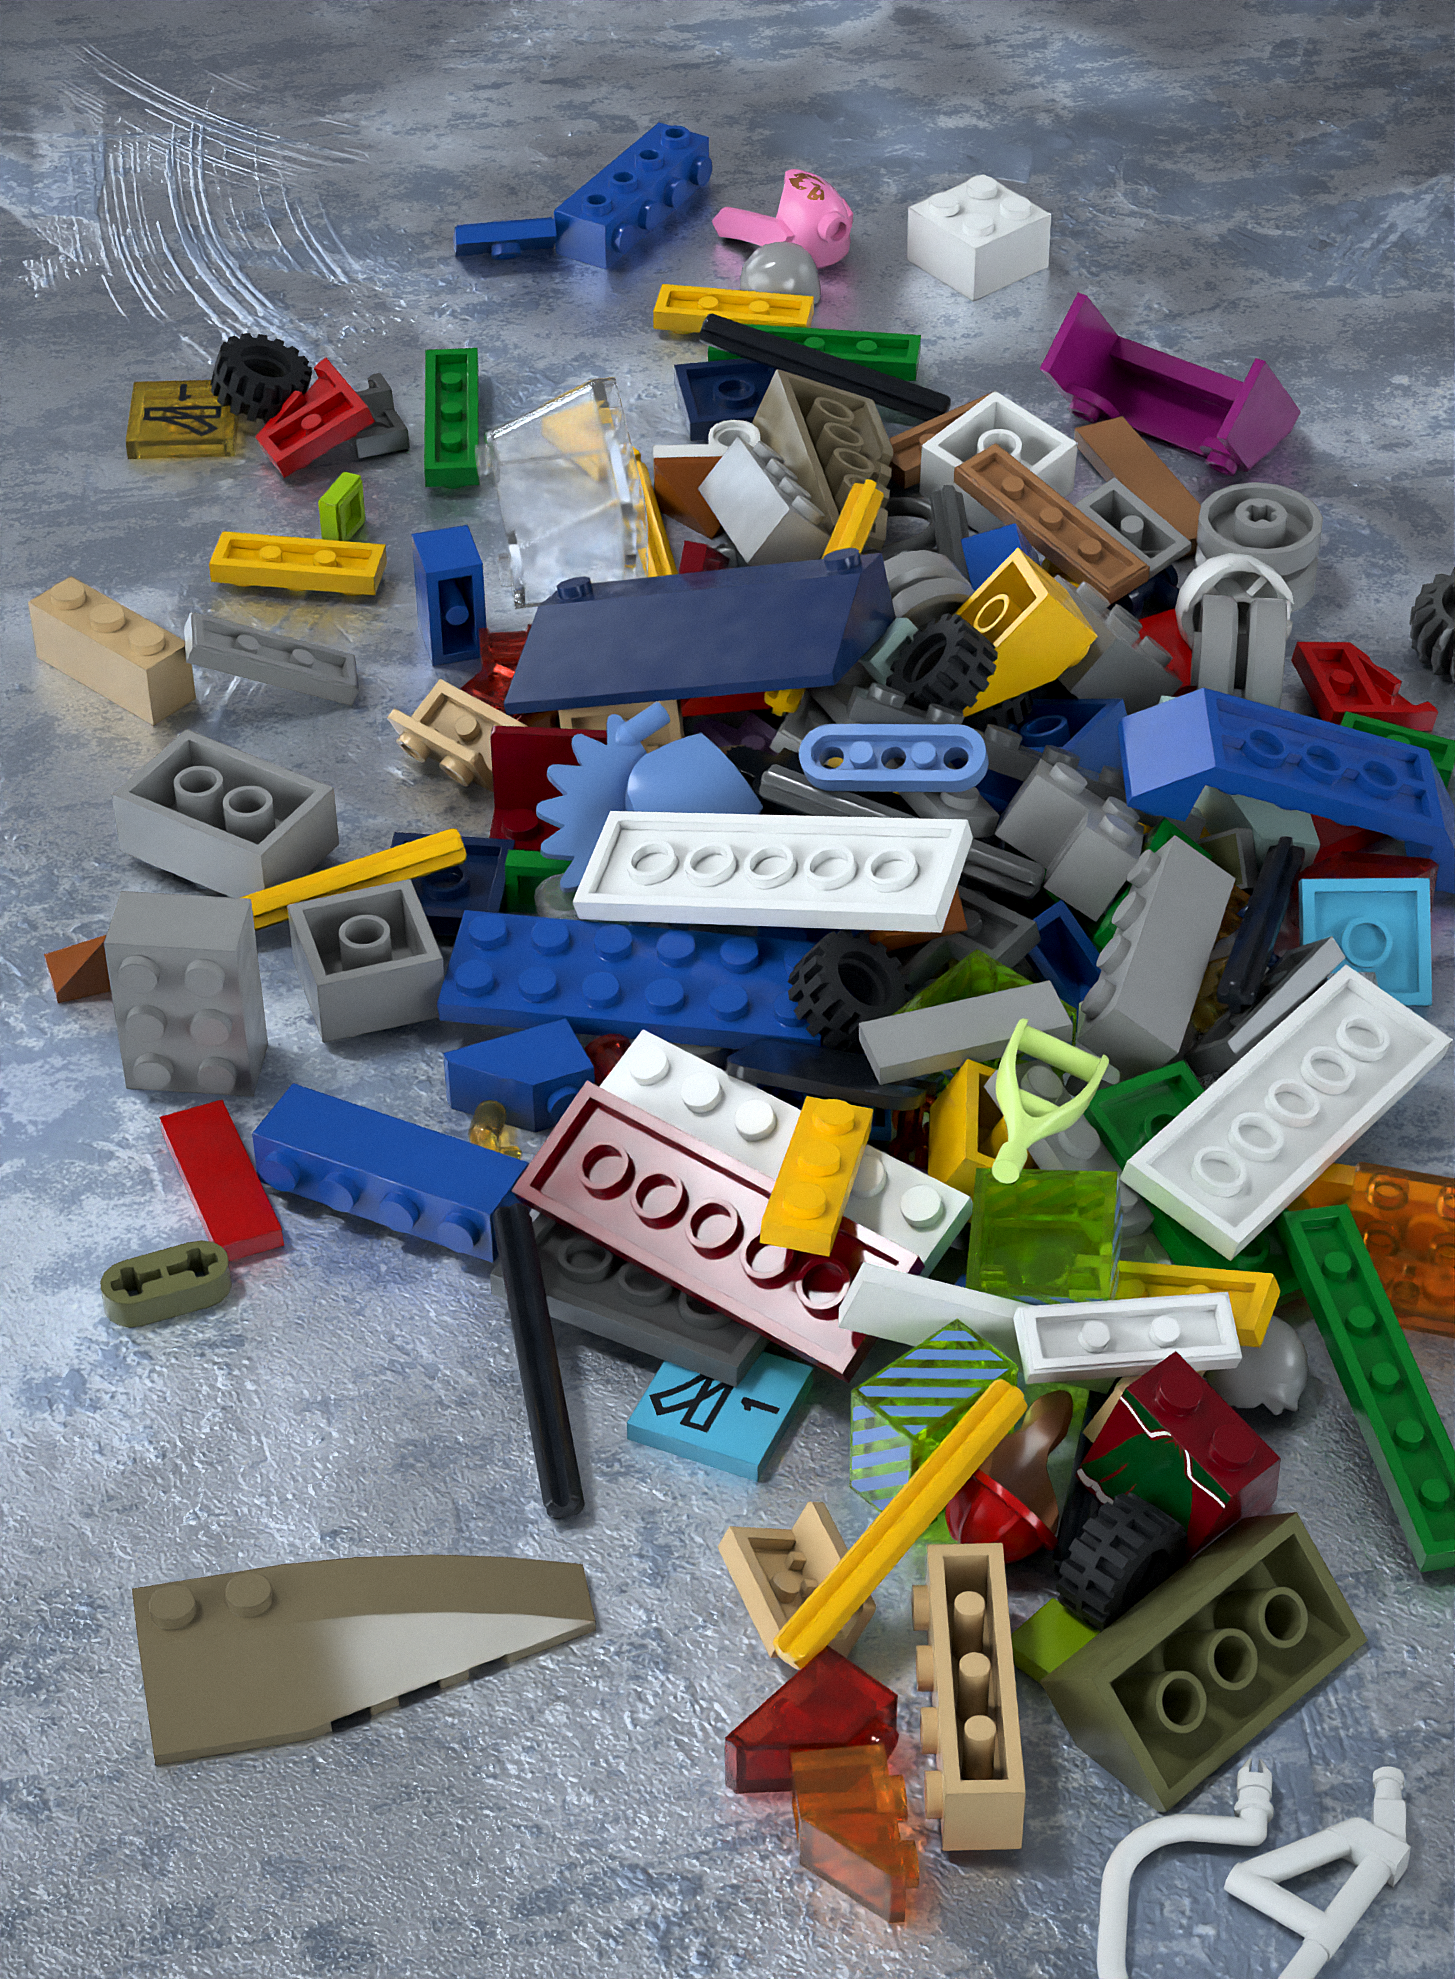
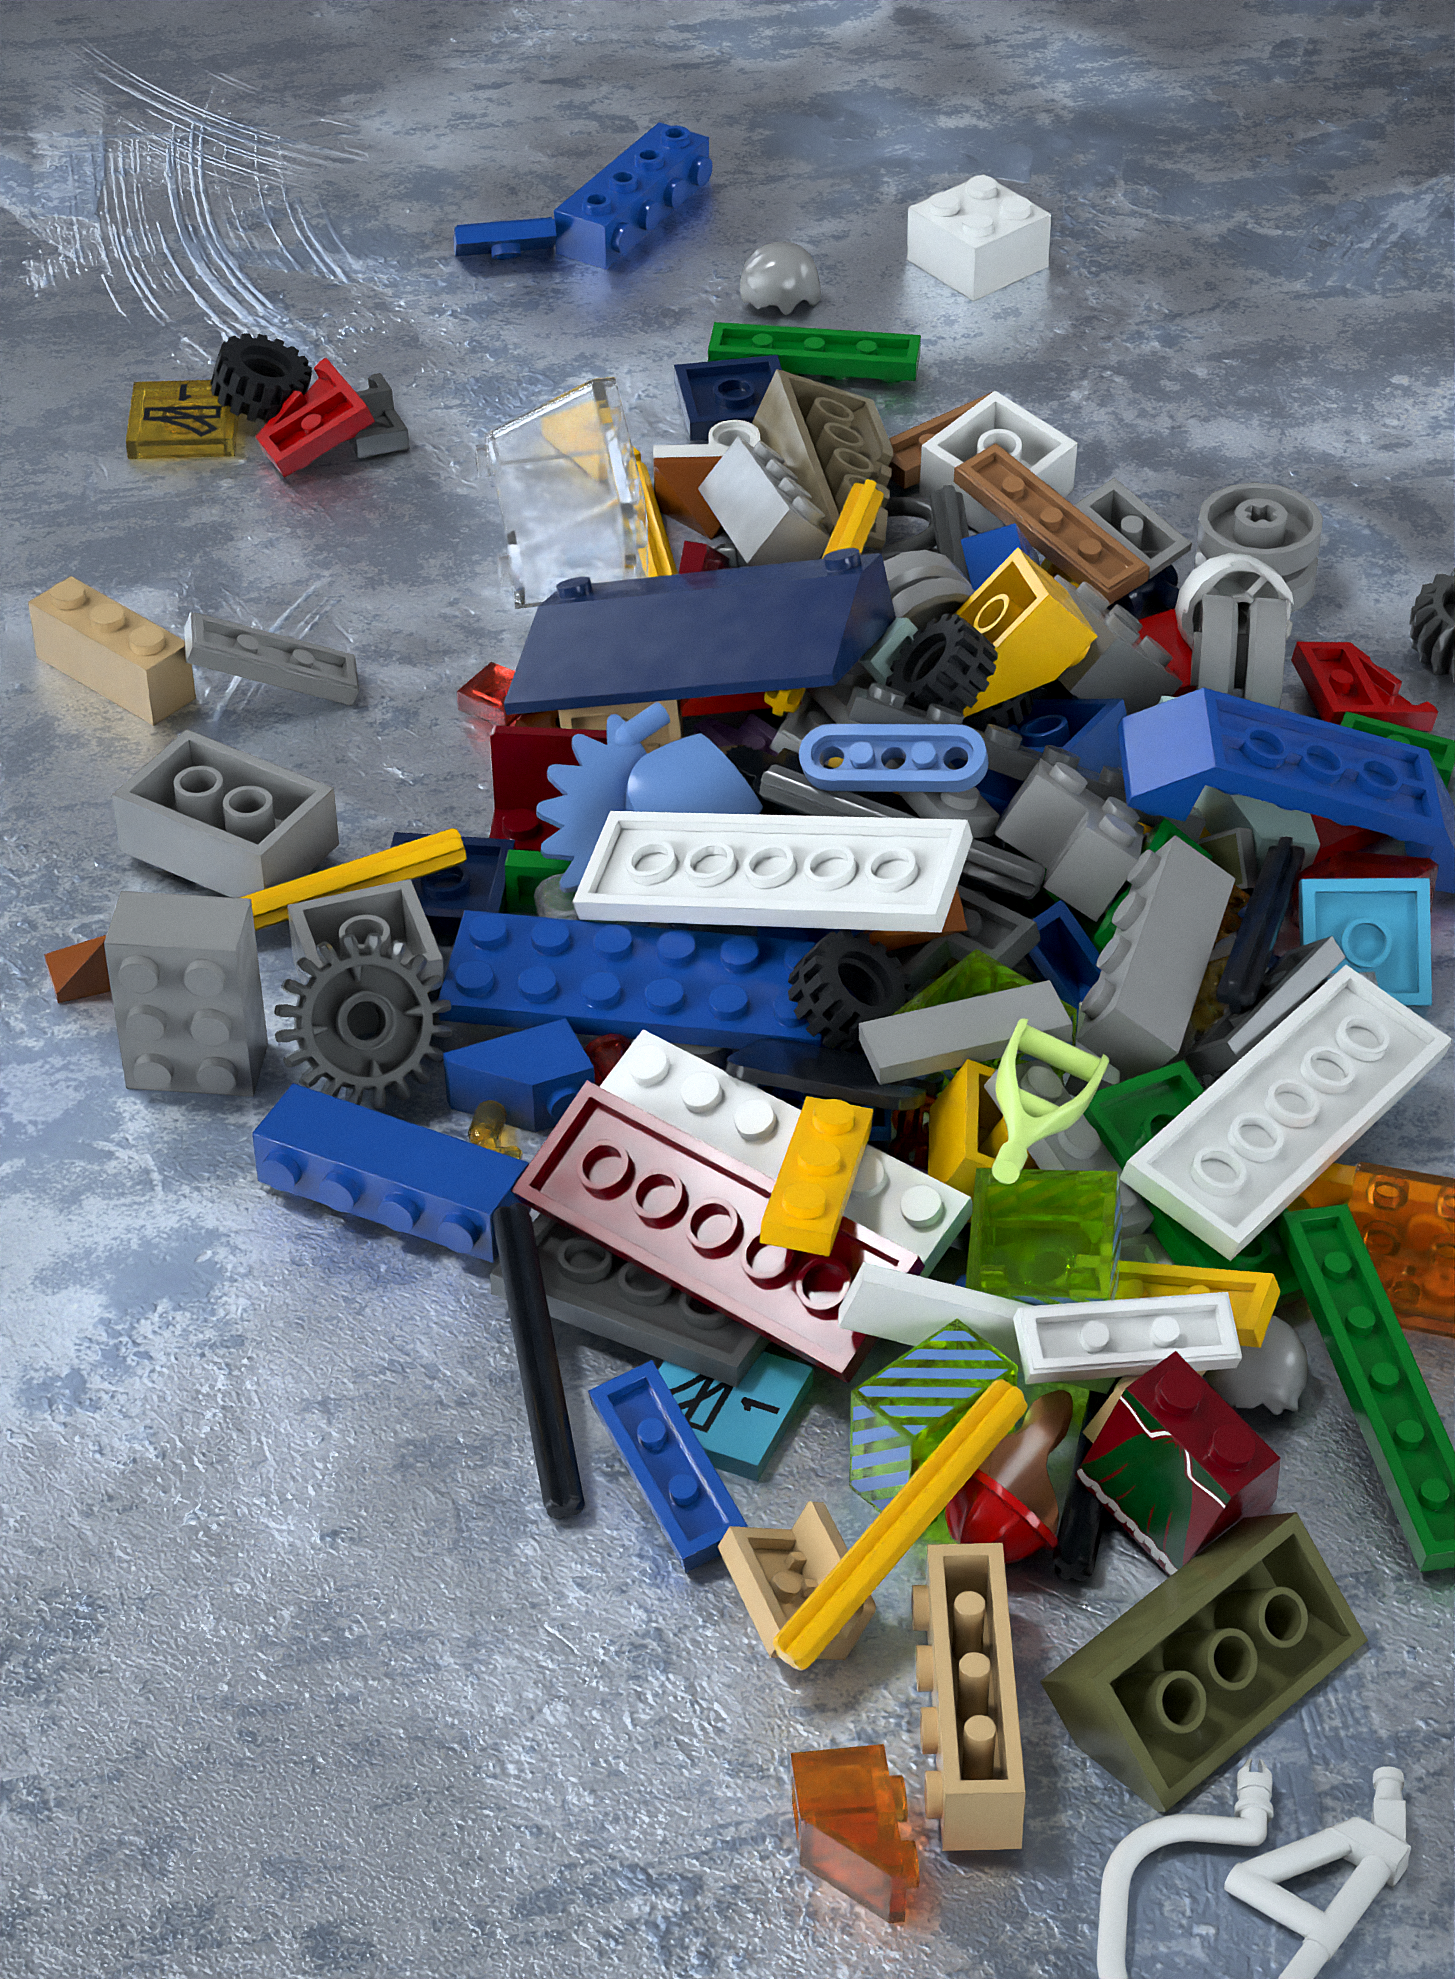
(166, 1283): olive beam -> none
(221, 1180): red tile -> none
(298, 563): yellow plate -> none
(305, 1643): dark tan wedge -> none
(342, 508): lime tile -> none
(402, 1012): none -> dark grey gear
(449, 593): blue brick -> none
(451, 417): green plate -> none
(452, 731): tan bracket -> none
(502, 647): clear red bush -> none
(667, 1463): none -> blue plate
(686, 307): yellow plate -> none
(807, 215): bright pink piece -> none
(817, 1709): clear red slope -> none
(822, 368): black axle -> none
(1049, 1639): lime tile -> none
(1119, 1560): black tyre -> none
(1121, 453): medium nougat tile -> none
(1166, 396): magenta windscreen -> none

